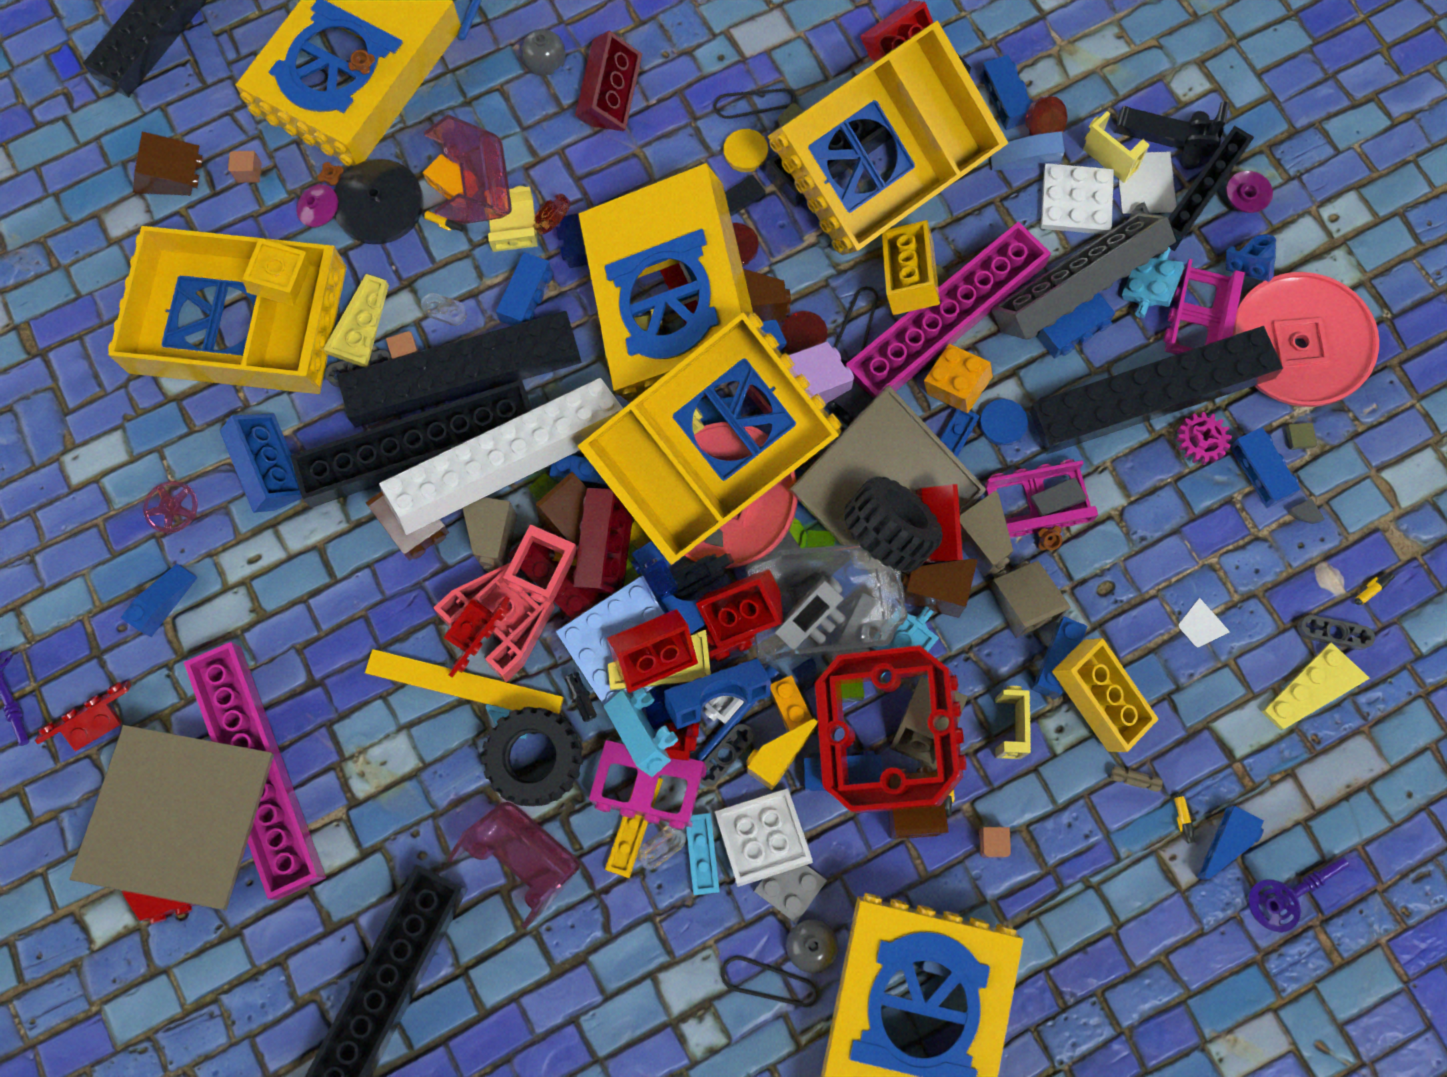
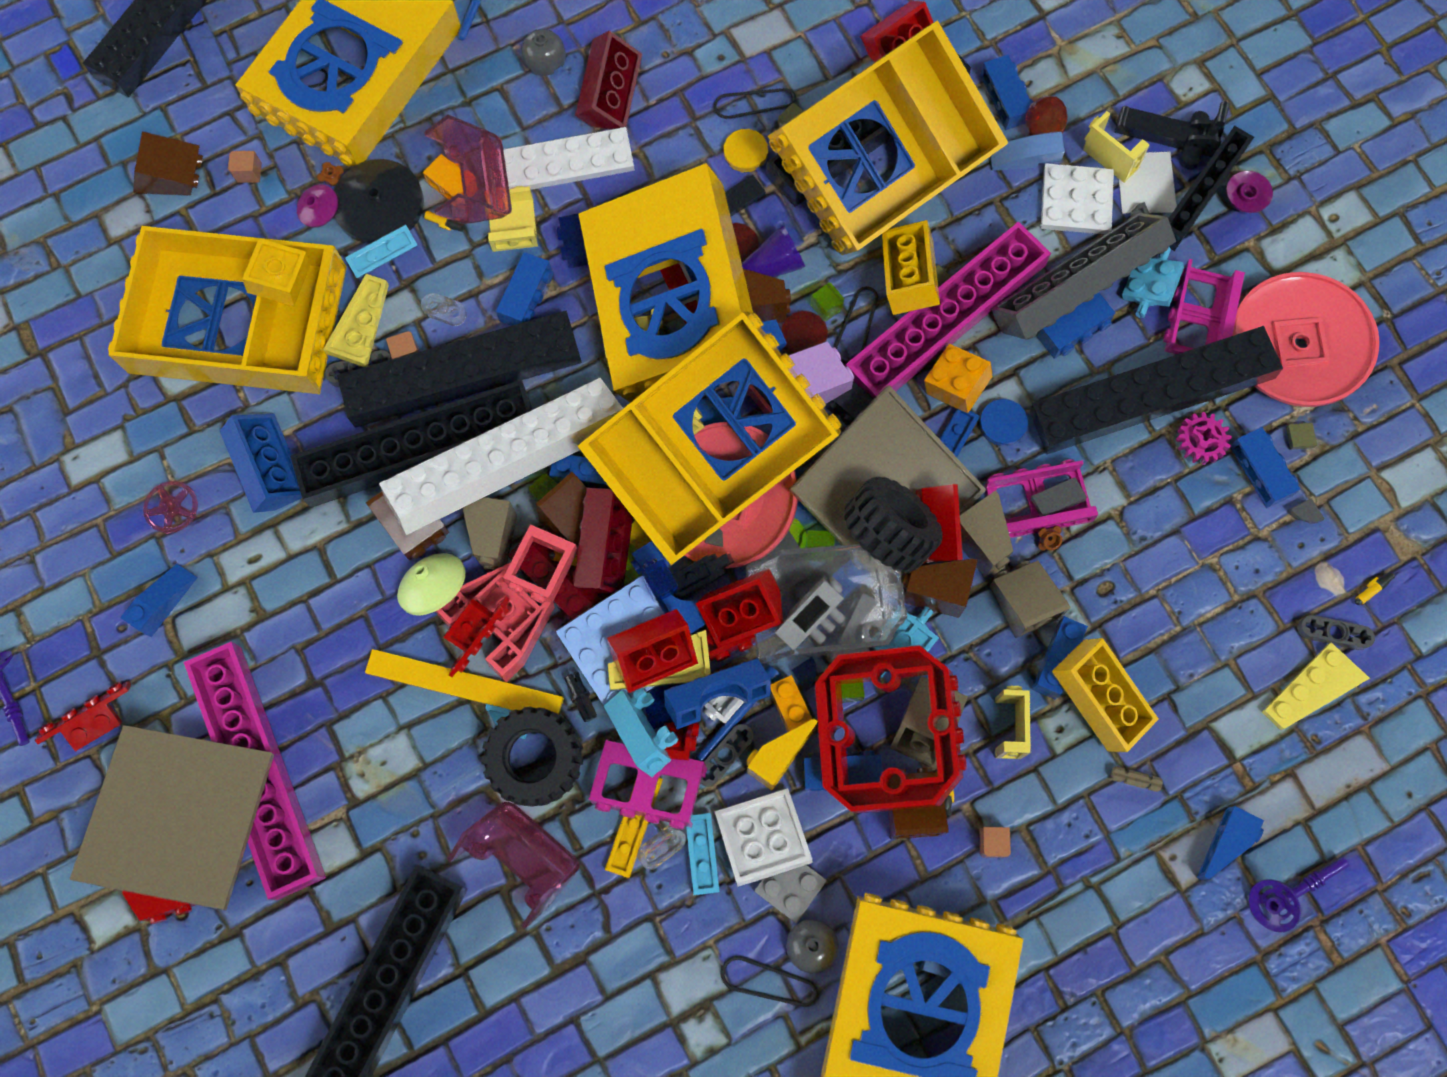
(358, 57): dark orange plate -> none
(381, 251): none -> medium azure plate
(431, 584): none -> yellowish green dish
(551, 214): clear red tile -> none
(569, 159): none -> white plate
(775, 256): none -> dark purple cone
(827, 301): none -> clear neon green piece
(1183, 819): piece -> none
(1202, 625): white sticker -> none
(1255, 258): blue pin -> none

